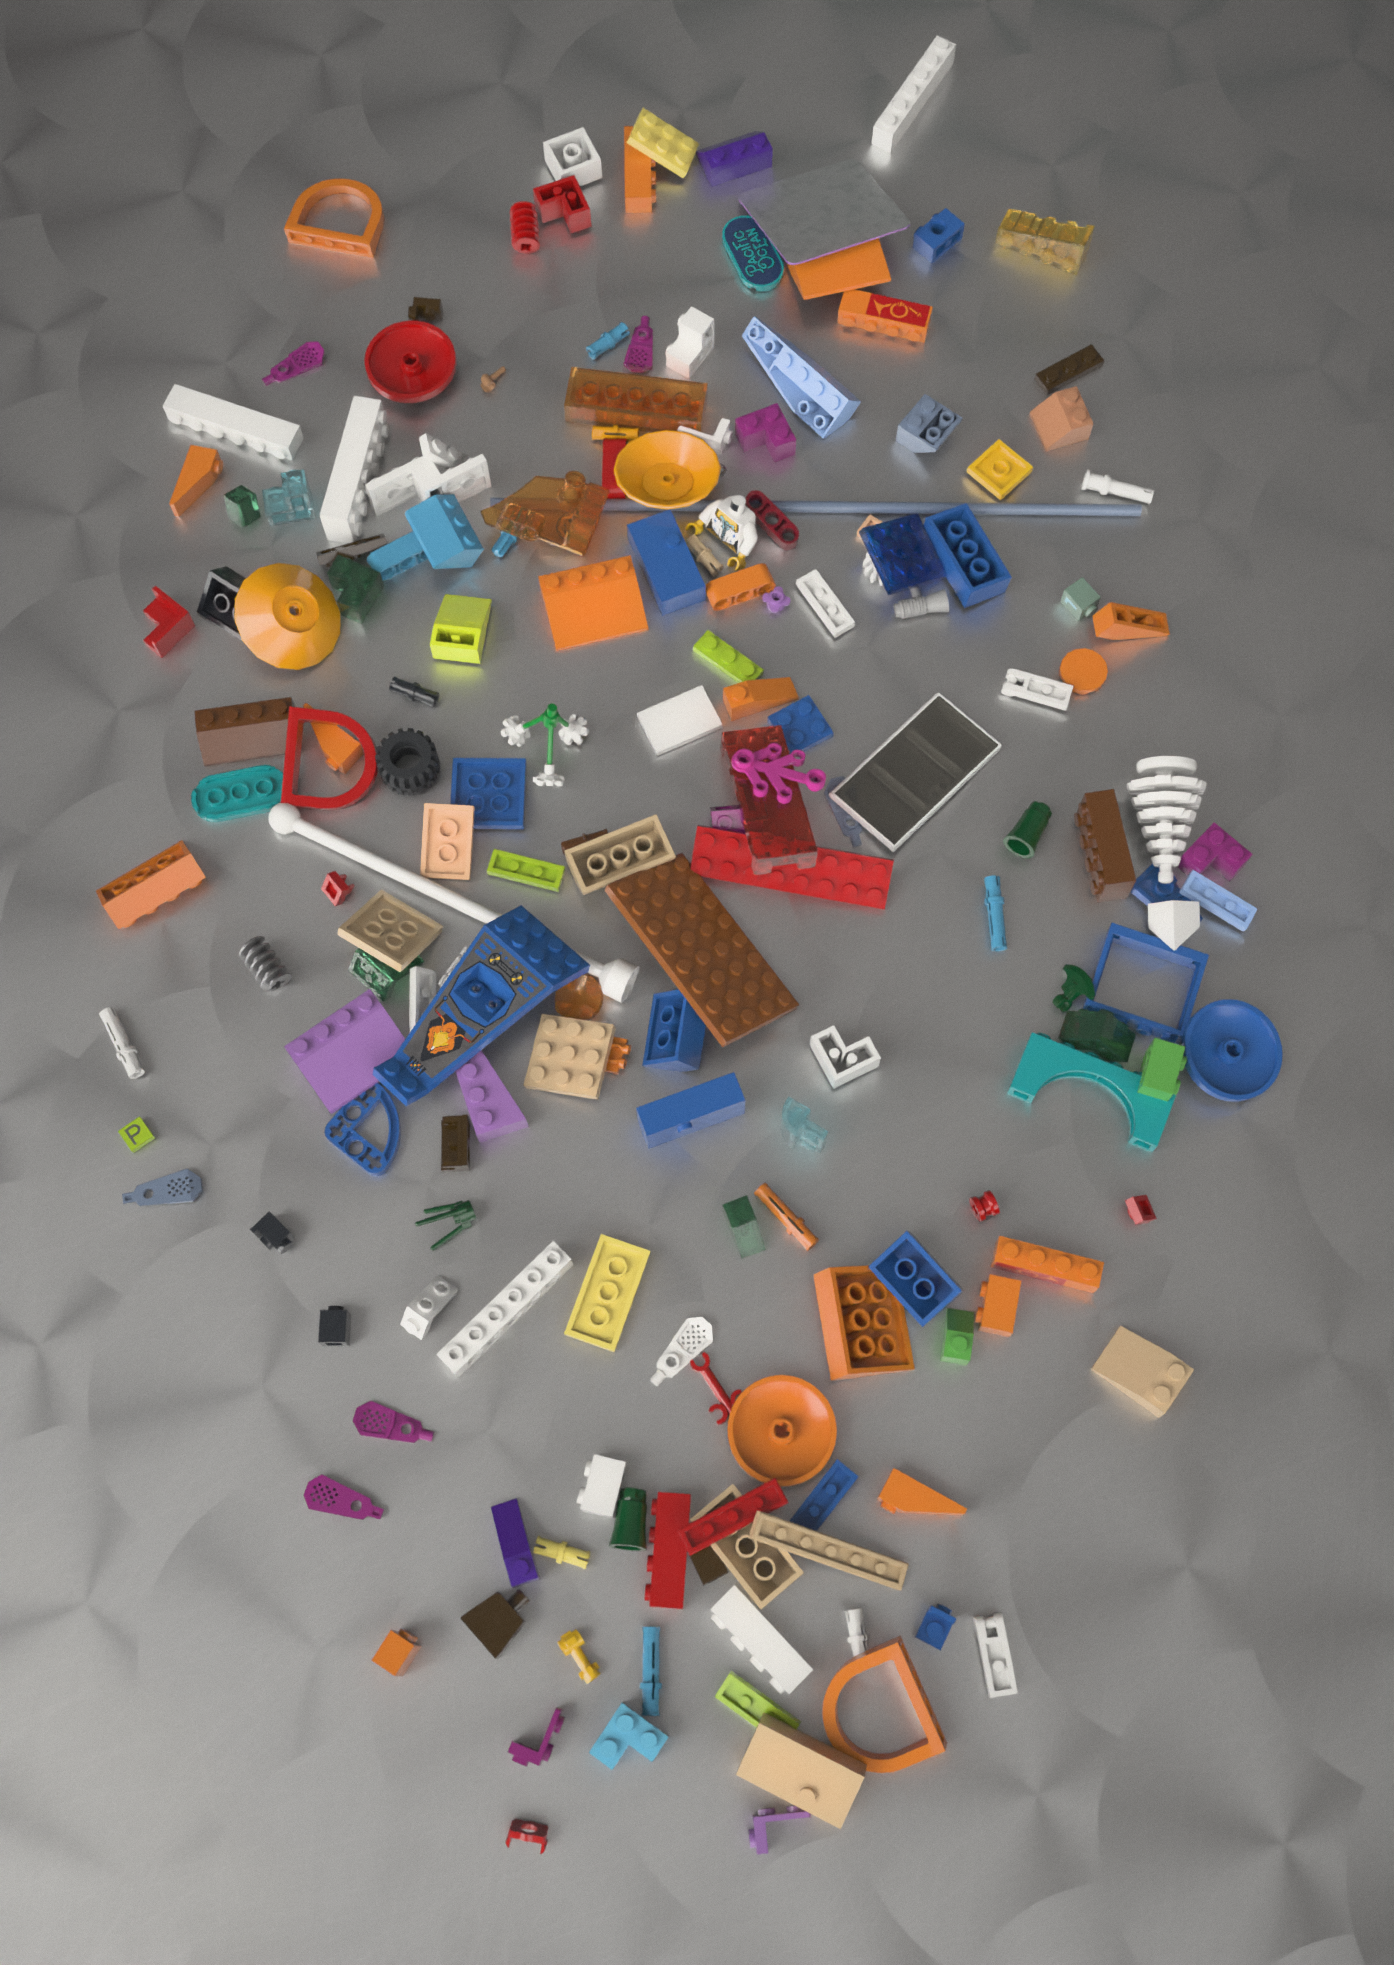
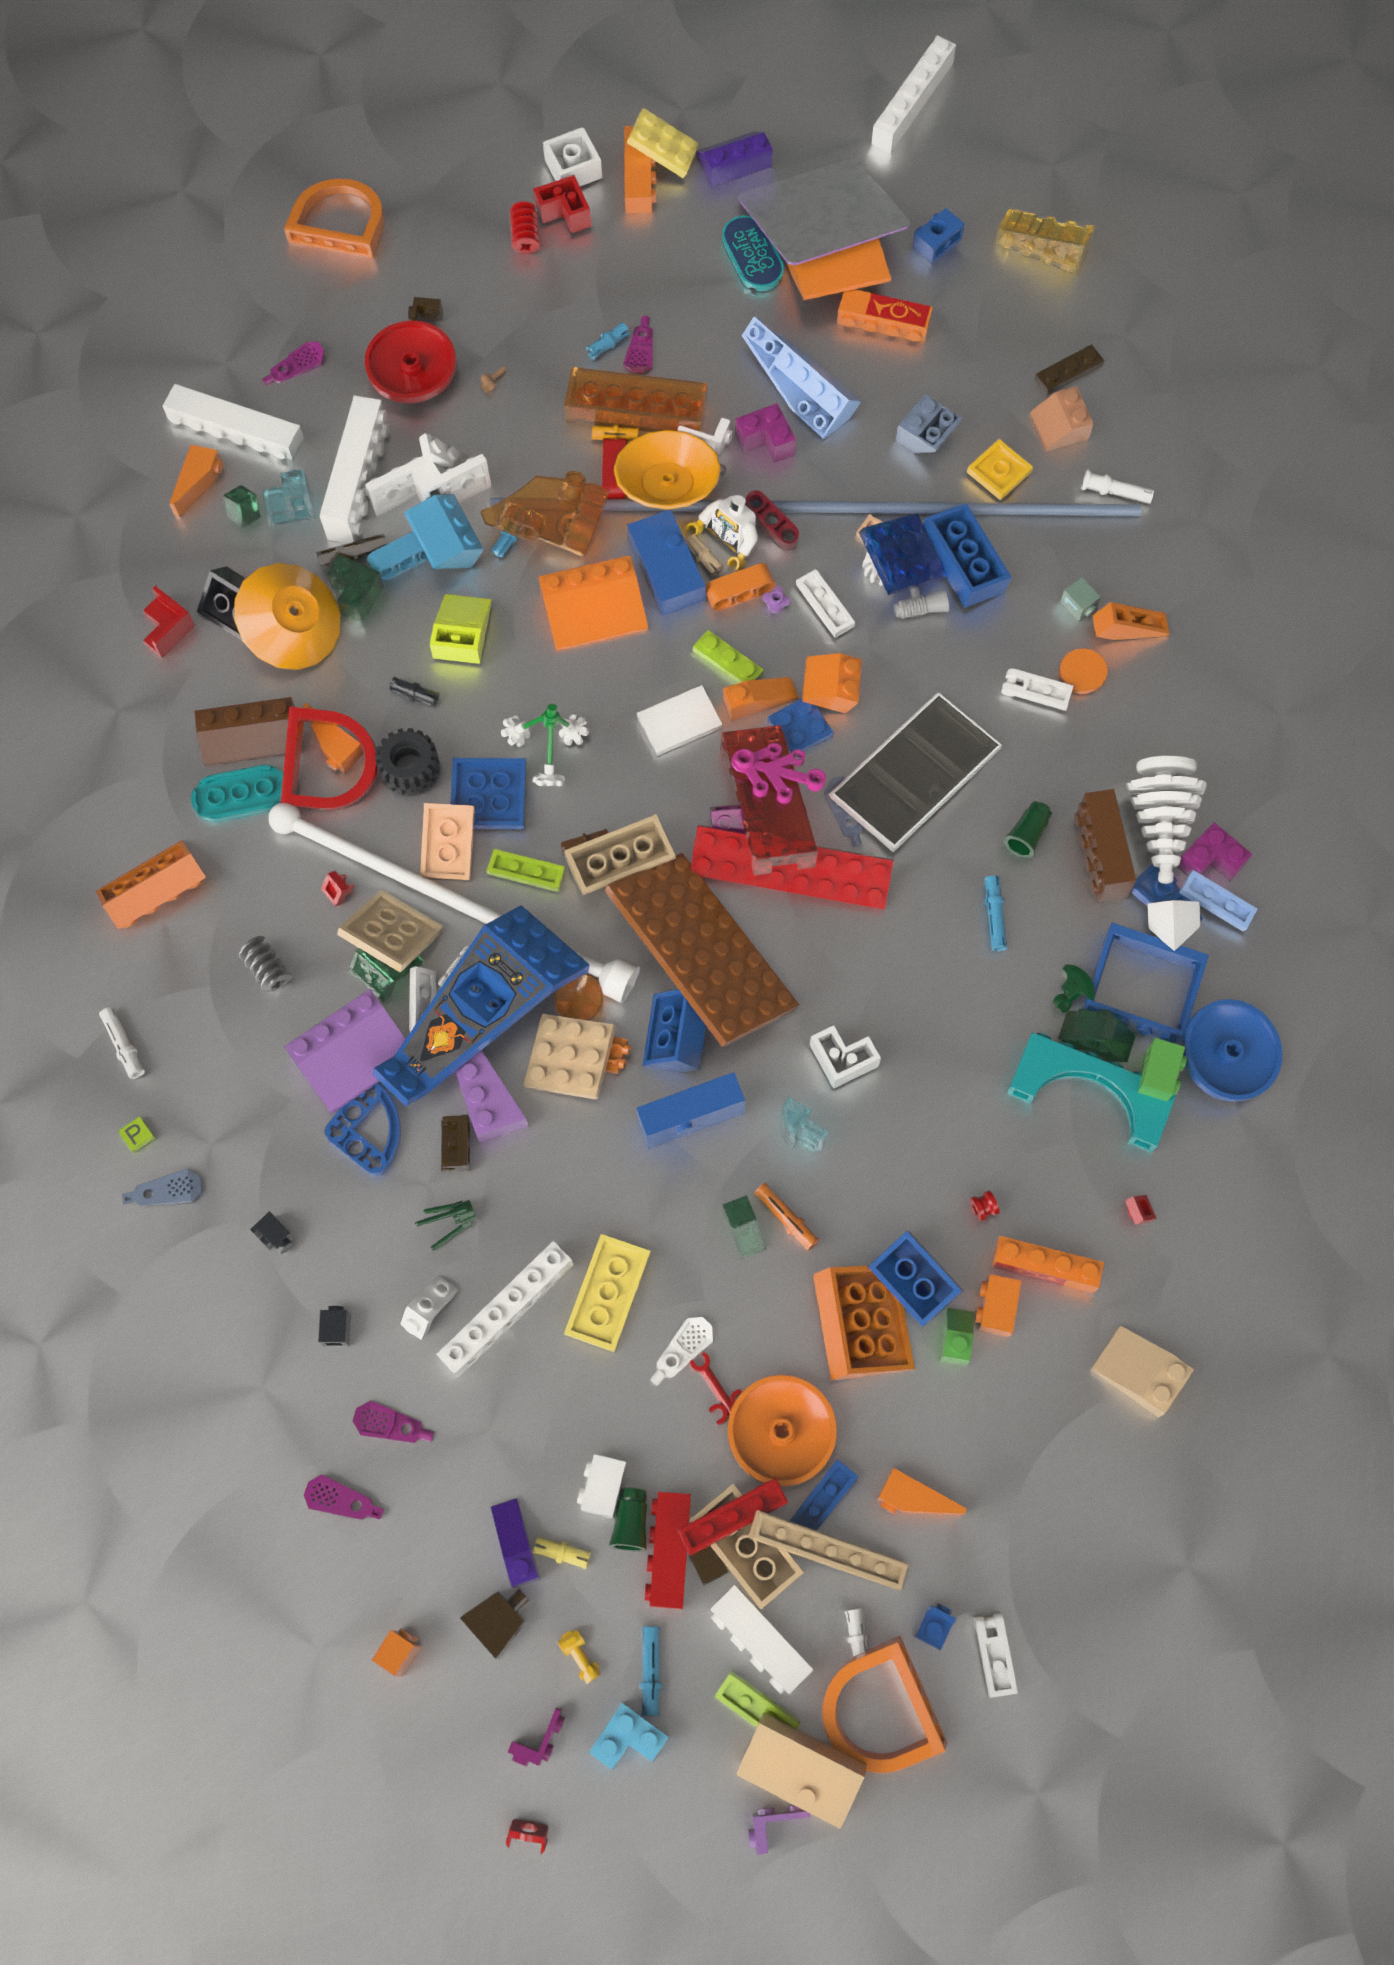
(692, 344): white brick -> none
(832, 681): none -> orange slope

